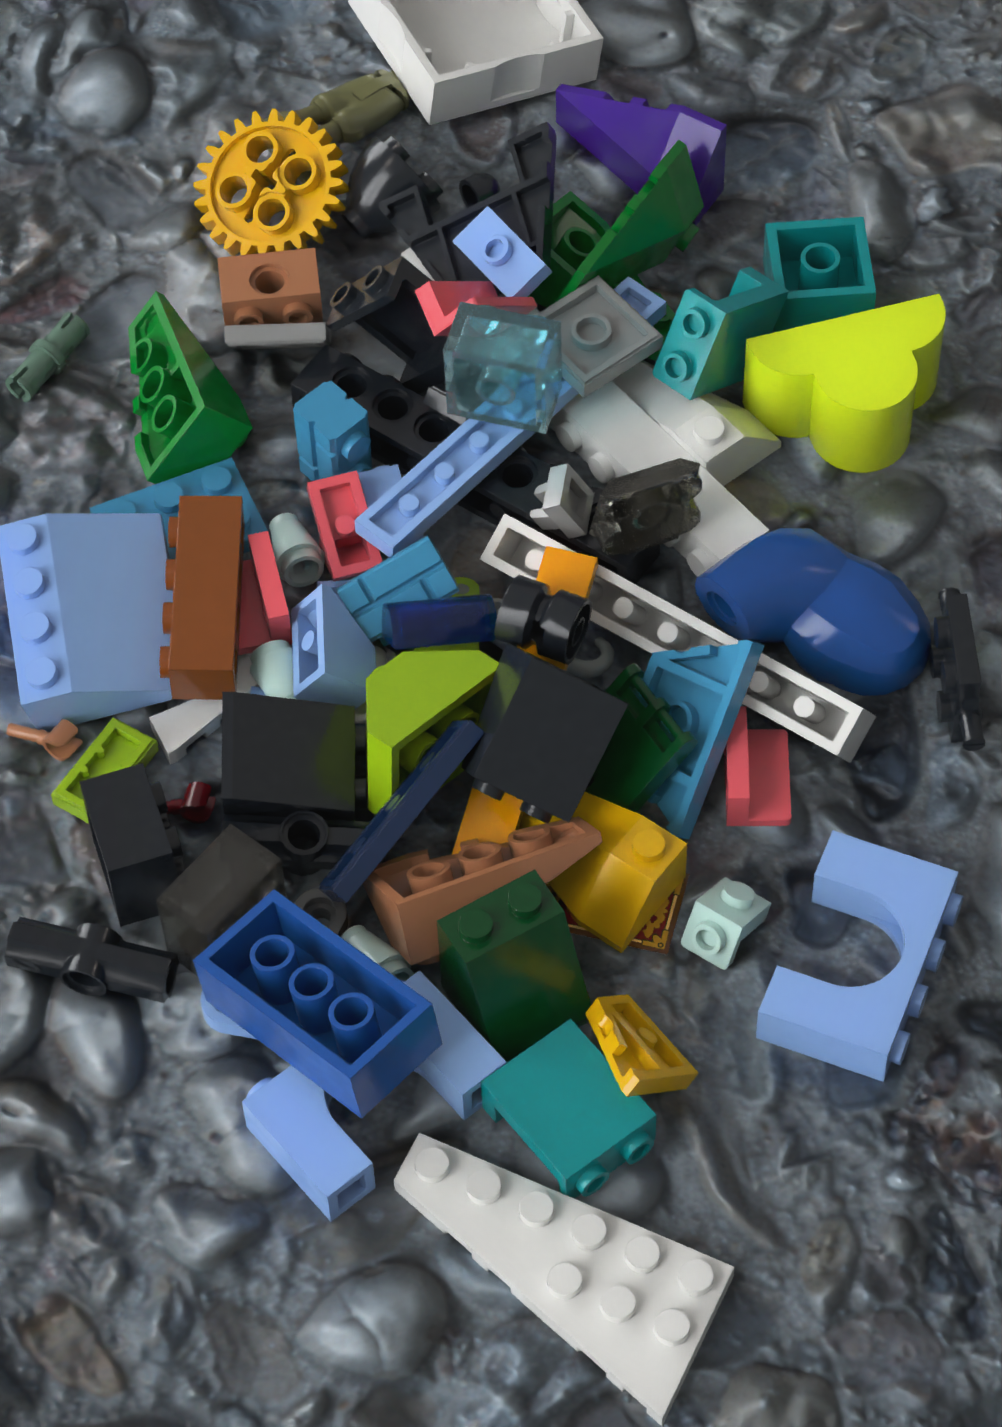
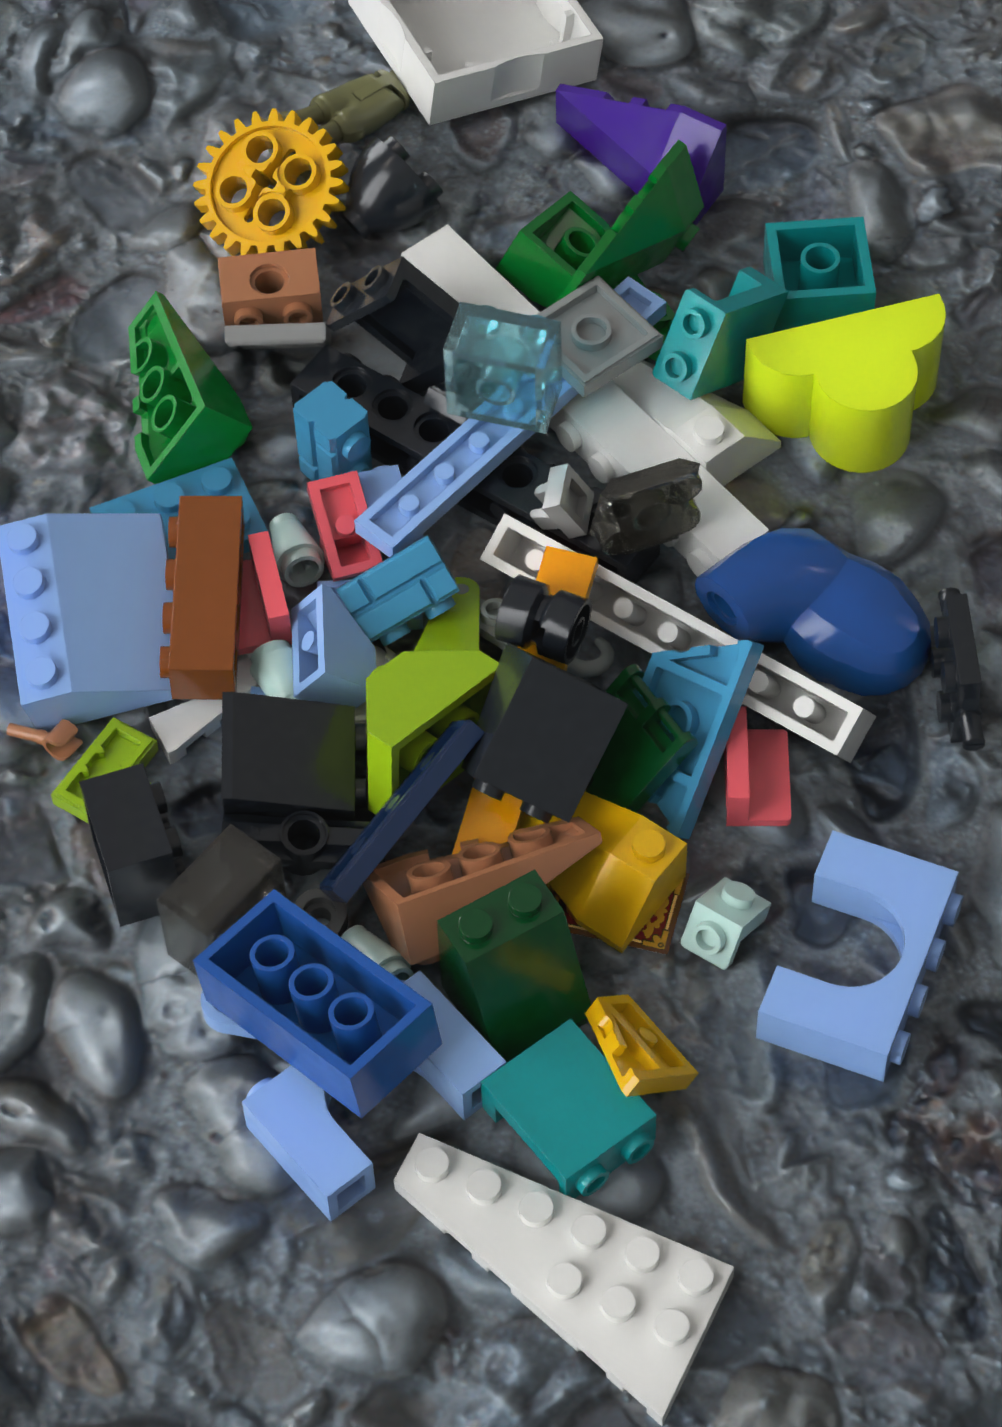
(47, 357): sand green pin -> none
(91, 959): black piece -> none
(195, 805): dark red hand -> none
(439, 621): clear blue brick -> none
(443, 298): coral panel -> none
(478, 188): black hinge -> none
(502, 255): light blue plate -> none
(523, 208): black wing -> none

